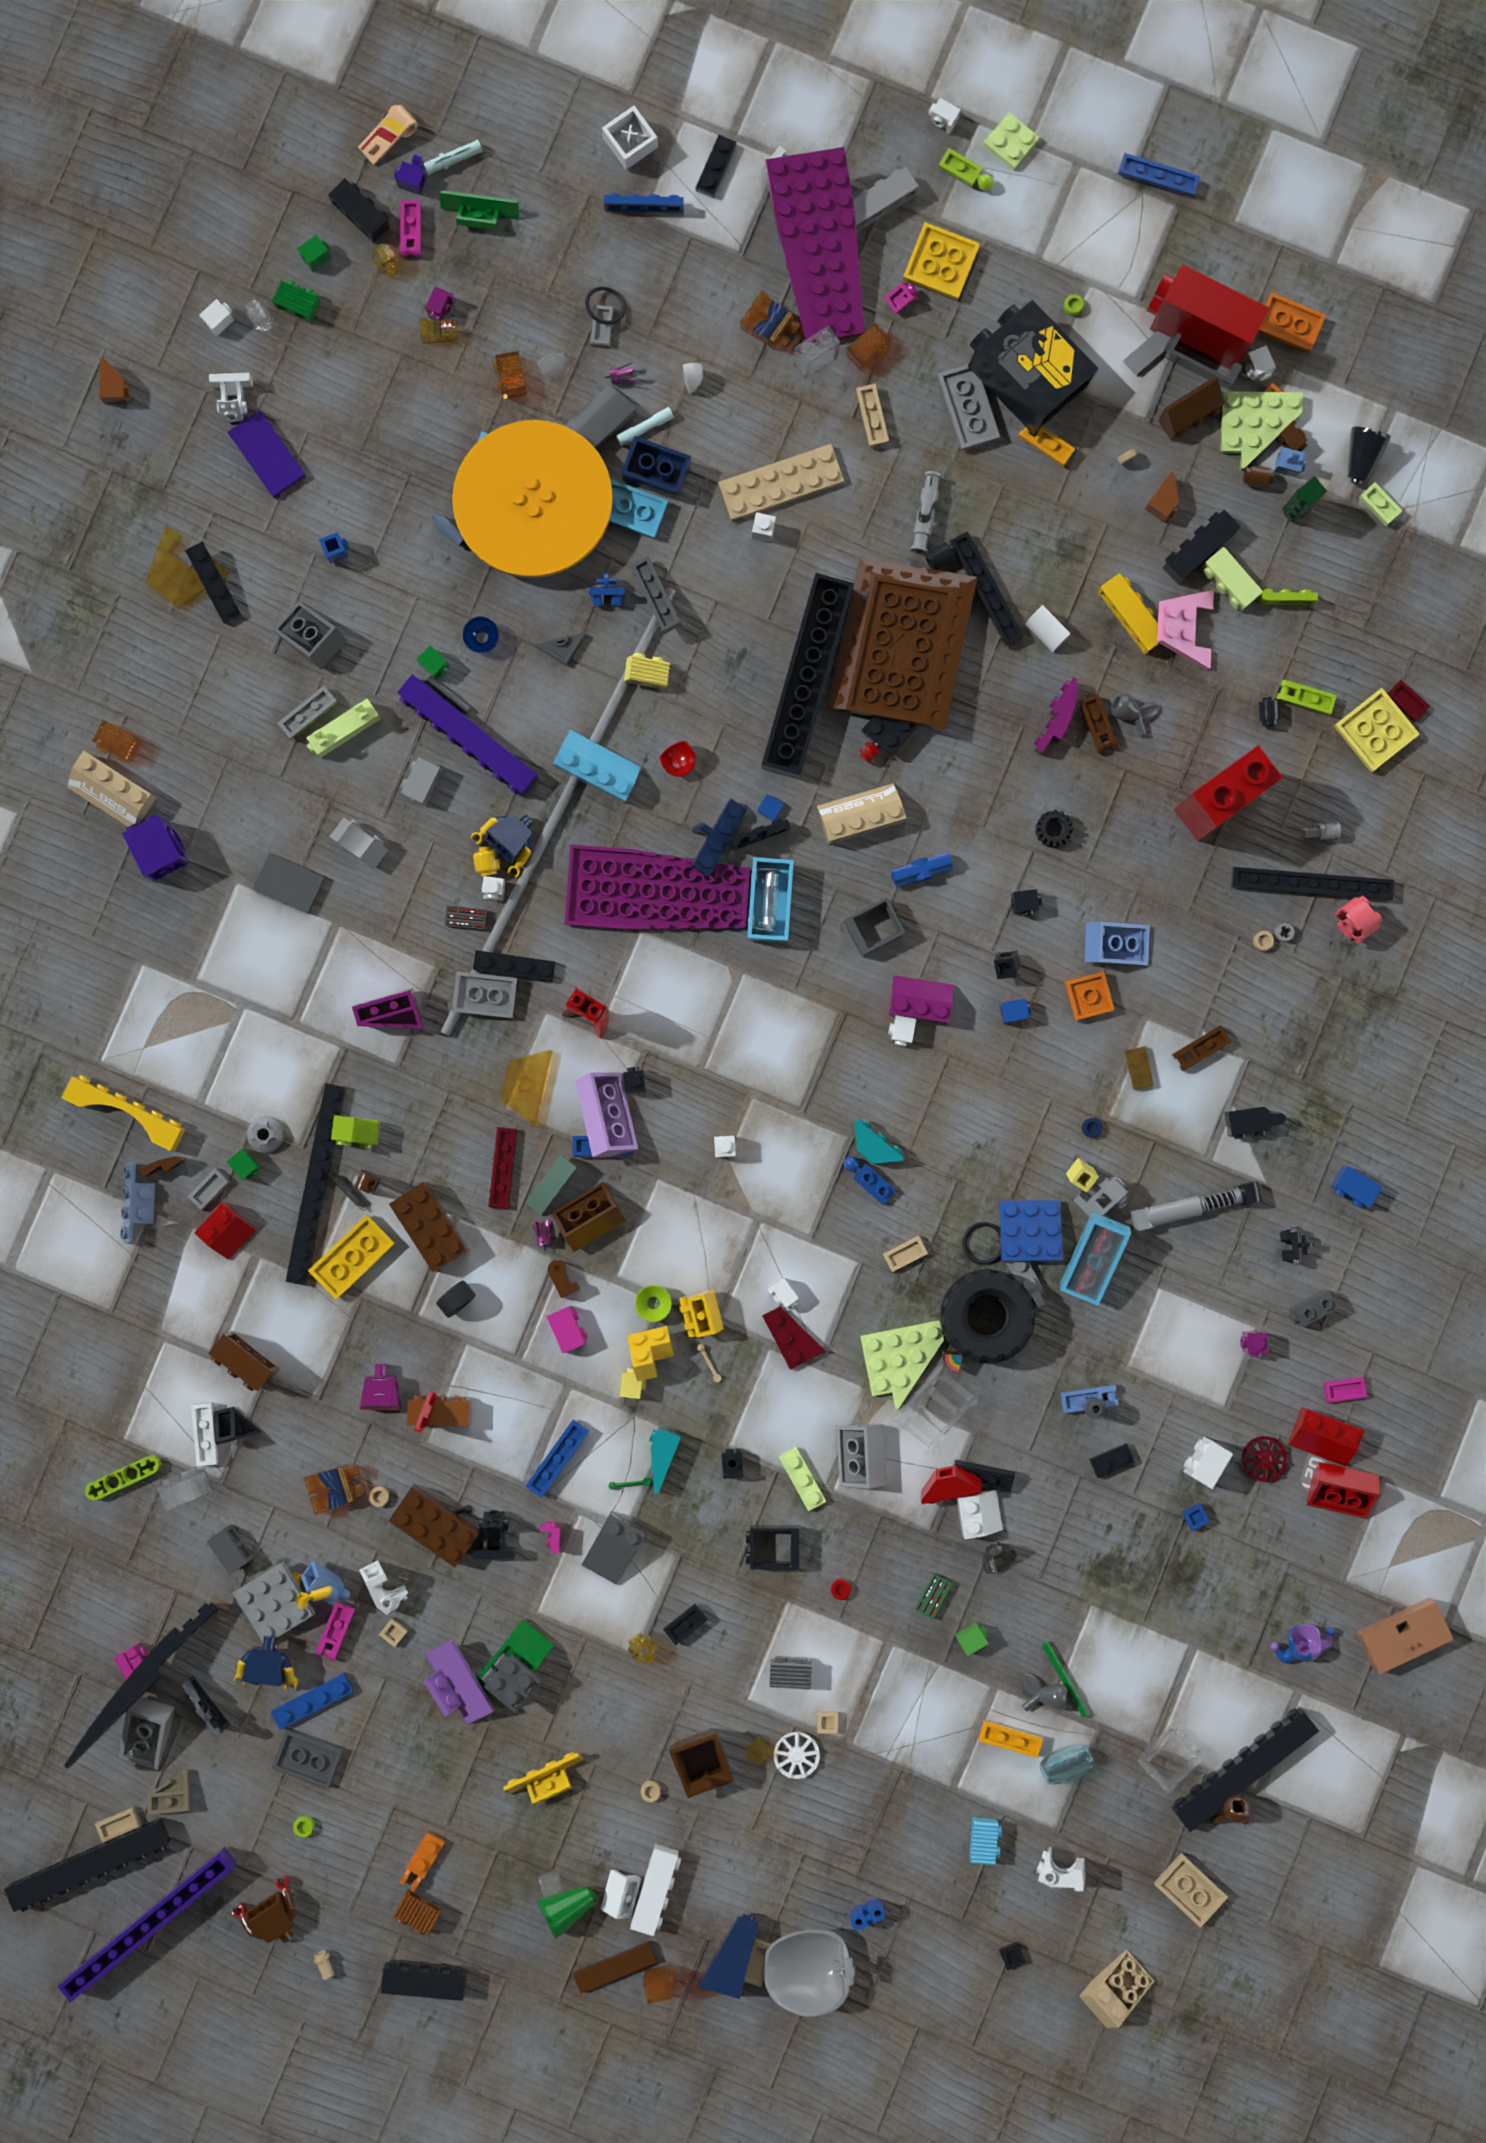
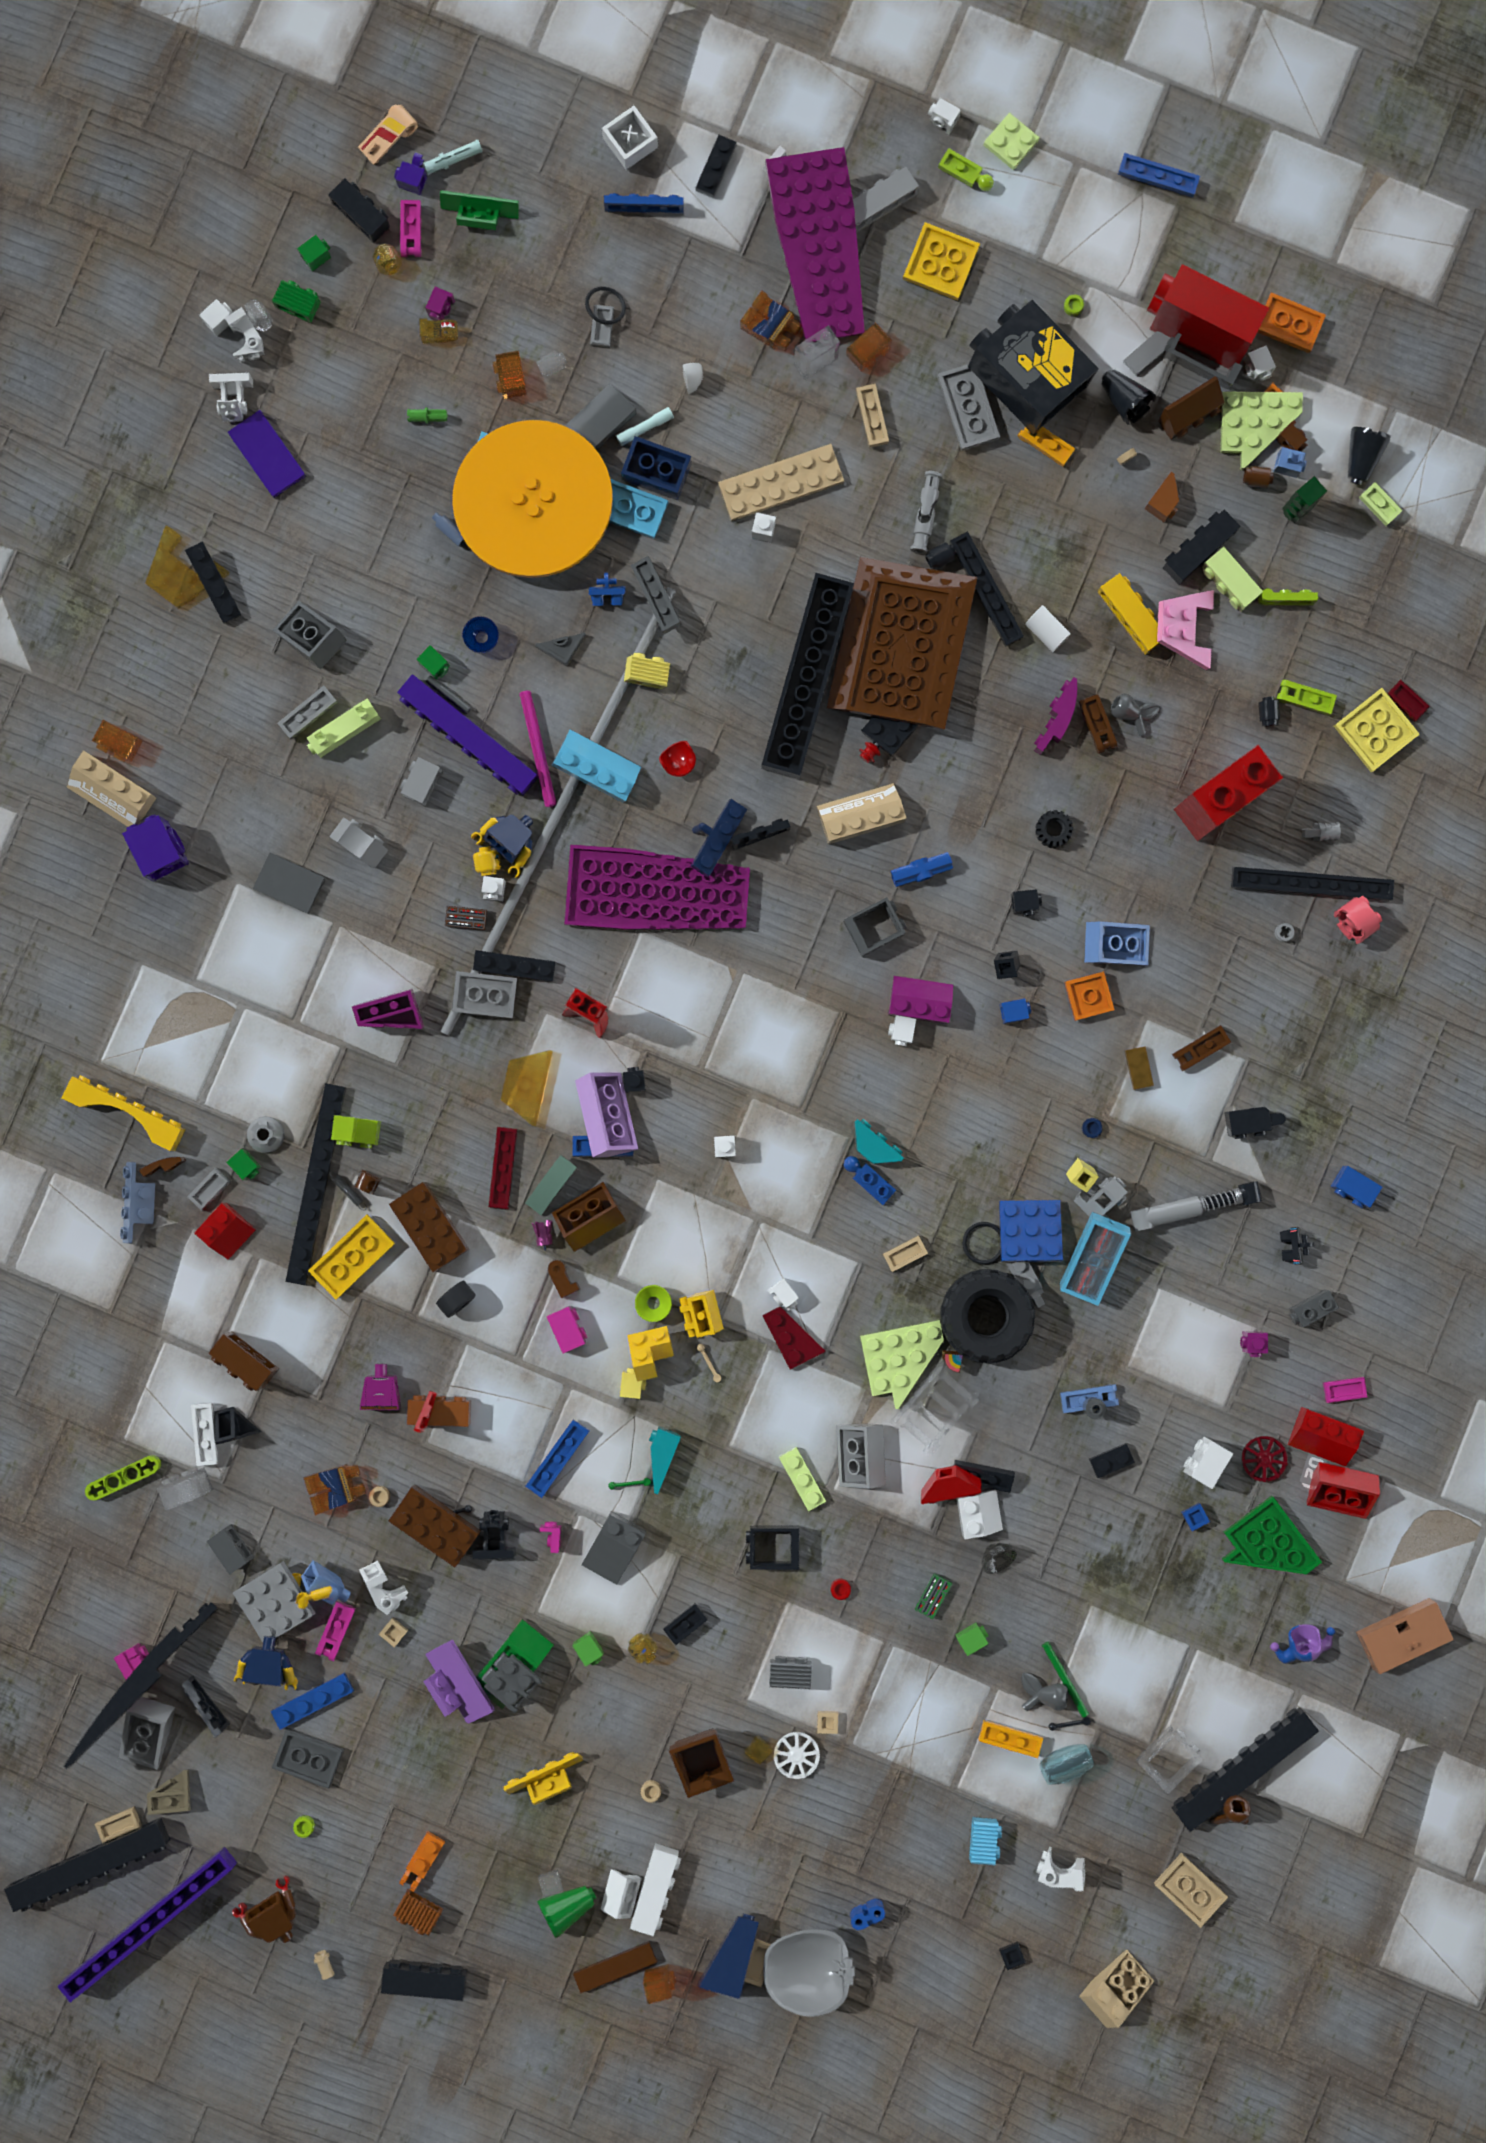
(112, 386): dark orange slope -> none
(240, 322): none -> white tile
(334, 547): blue brick -> none
(427, 415): none -> bright green axle
(537, 748): none -> dark pink axle
(588, 1649): none -> bright green brick
(616, 373): flat silver piece -> none
(732, 1472): black brick -> none
(770, 807): blue tile -> none
(770, 900): medium azure piece -> none
(901, 296): dark pink bracket -> none
(1085, 1720): none -> black hinge
(1127, 395): none -> black cone
(1263, 941): tan tile -> none
(1270, 1541): none -> green wing

